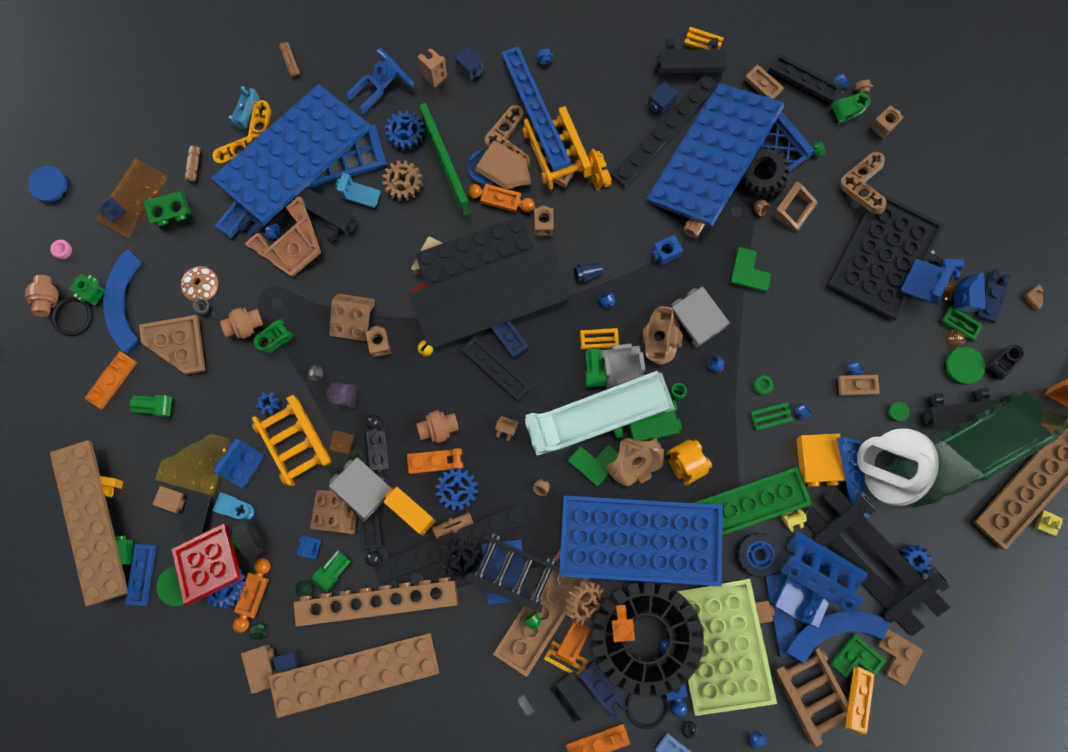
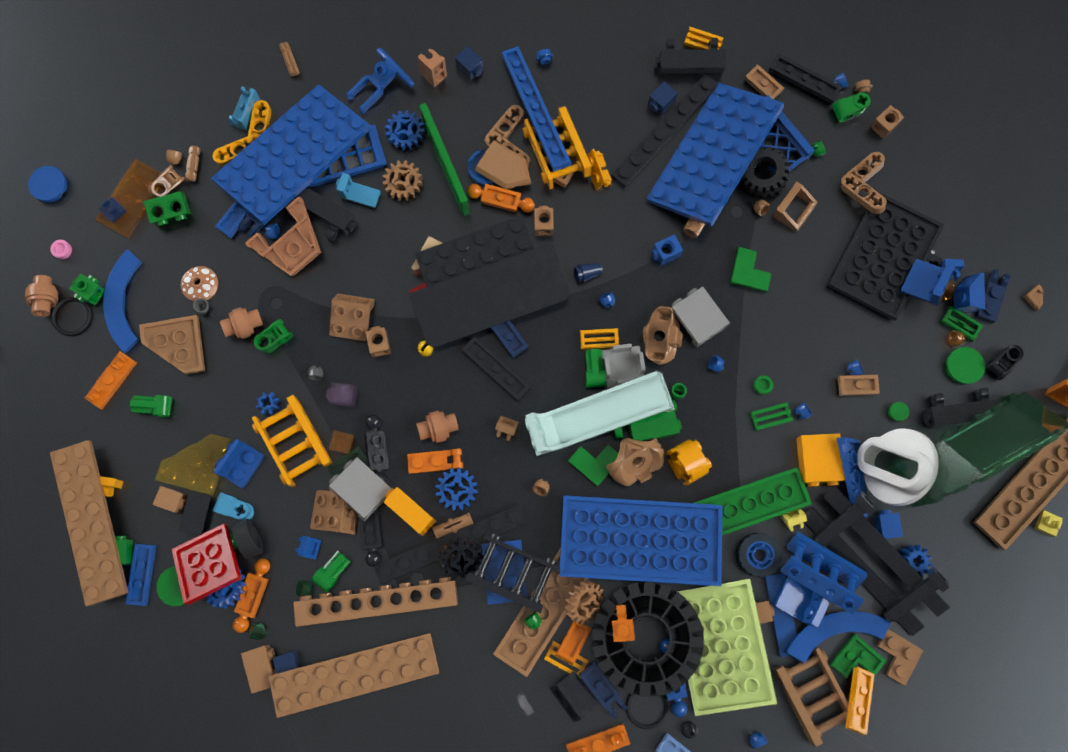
(167, 180): none -> medium nougat piece
(173, 157): none -> medium nougat hinge
(888, 524): none -> blue brick

